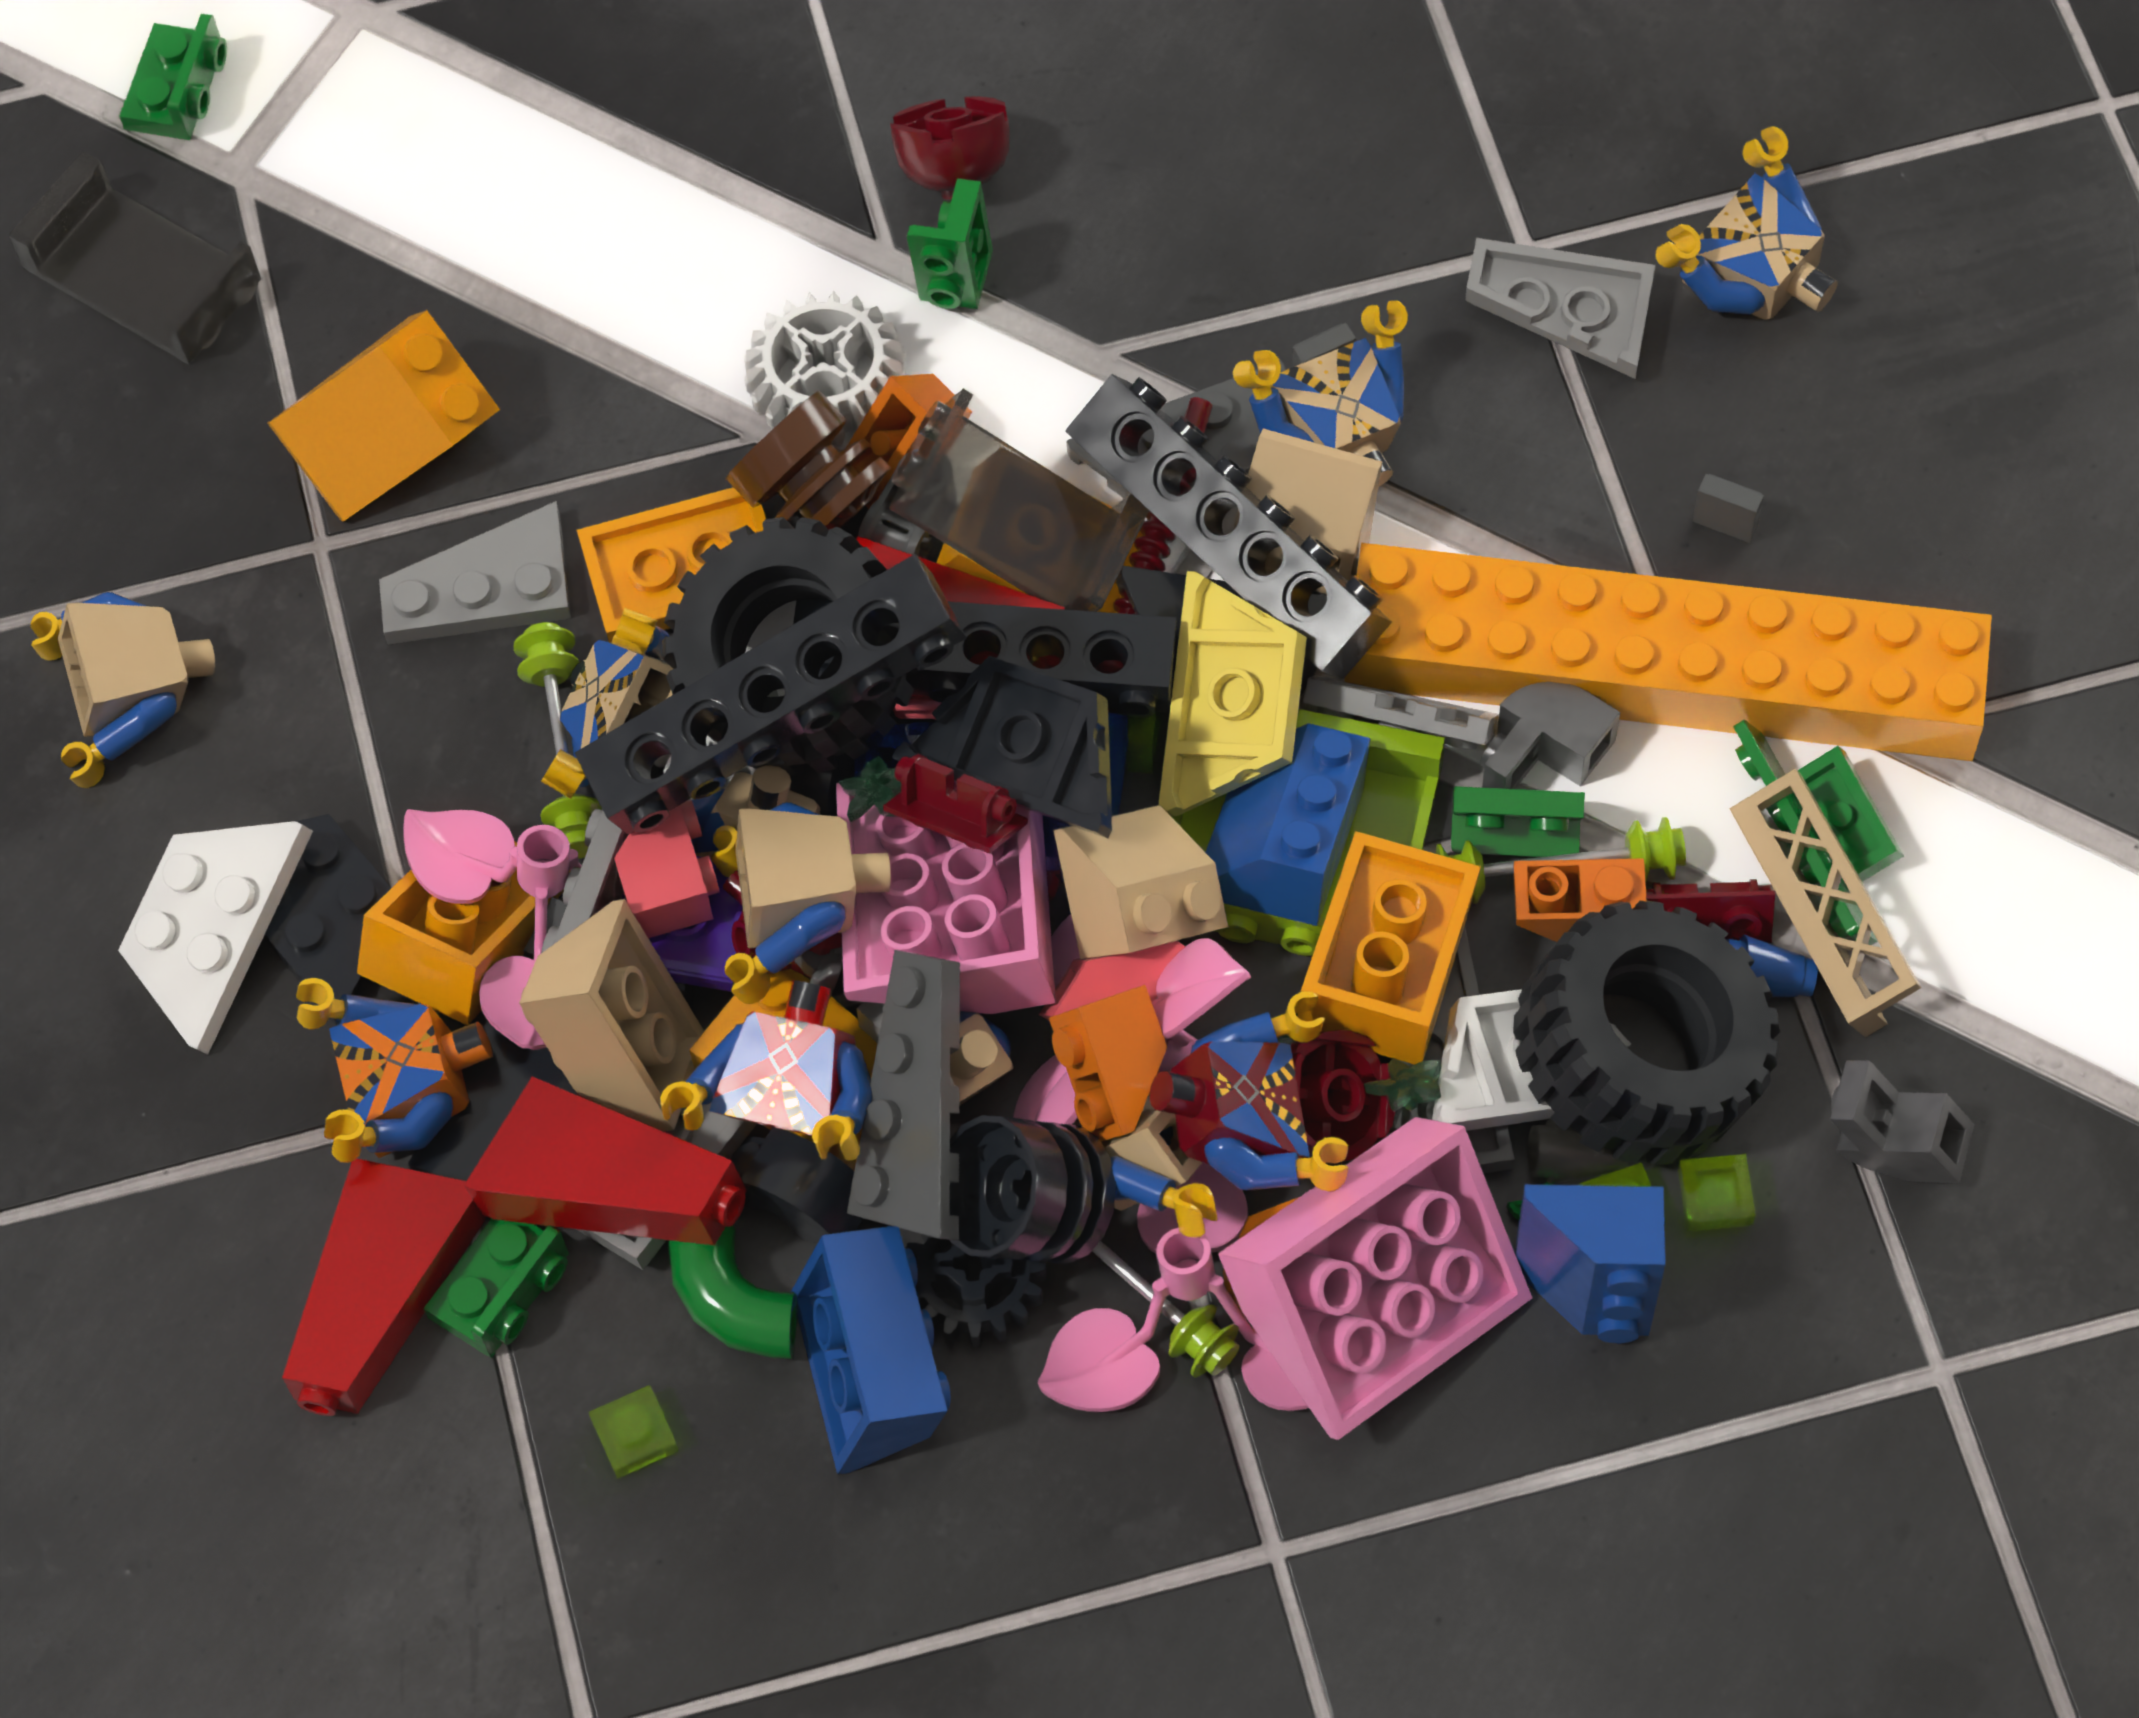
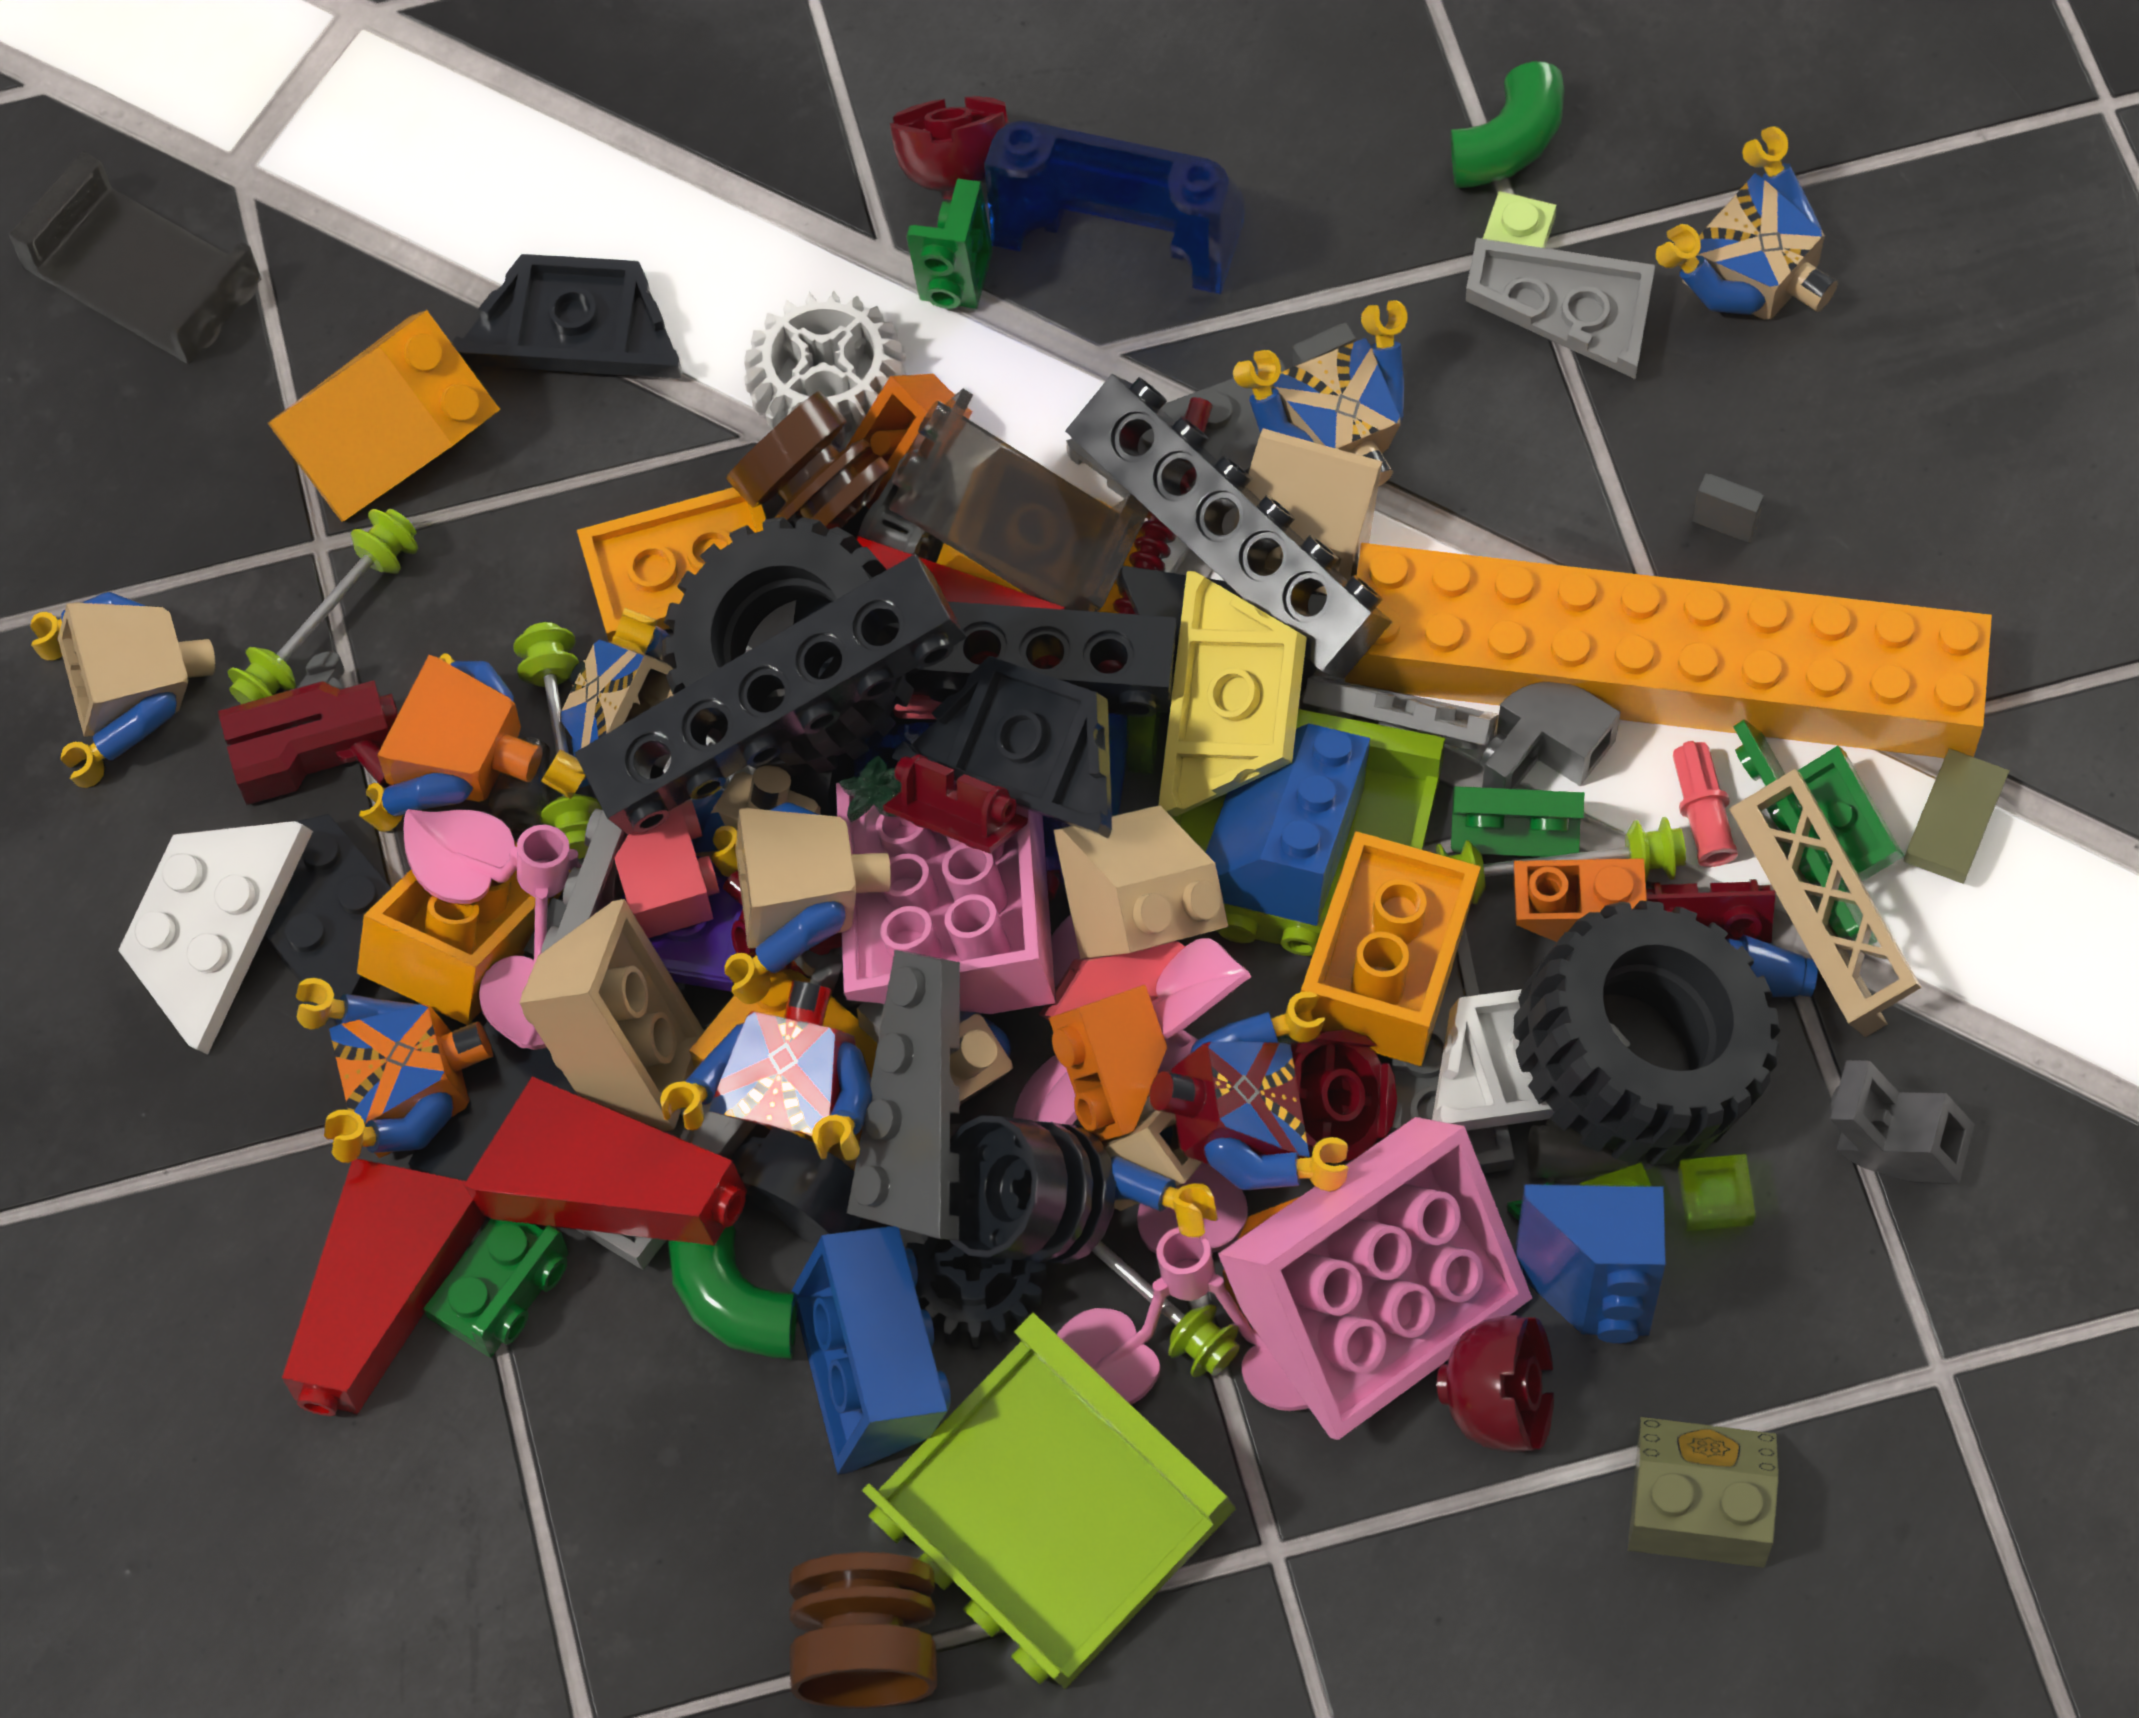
(174, 79): green bracket -> none
(306, 731): none -> dark red piece
(377, 550): none -> lime axle
(449, 742): none -> orange torso
(482, 584): light grey wing -> none
(519, 801): none -> clear smoke cone
(572, 319): none -> black wing
(633, 1431): clear neon green plate -> none
(862, 1630): none -> reddish brown wheel
(1043, 169): none -> clear blue windscreen
(1050, 1506): none -> lime panel
(1408, 1085): plant -> none
(1497, 1384): none -> dark red cylinder
(1519, 131): none -> green cylinder
(1520, 220): none -> yellowish green plate
(1704, 804): none -> coral axle
(1704, 1492): none -> olive slope
(1956, 816): none -> olive slope

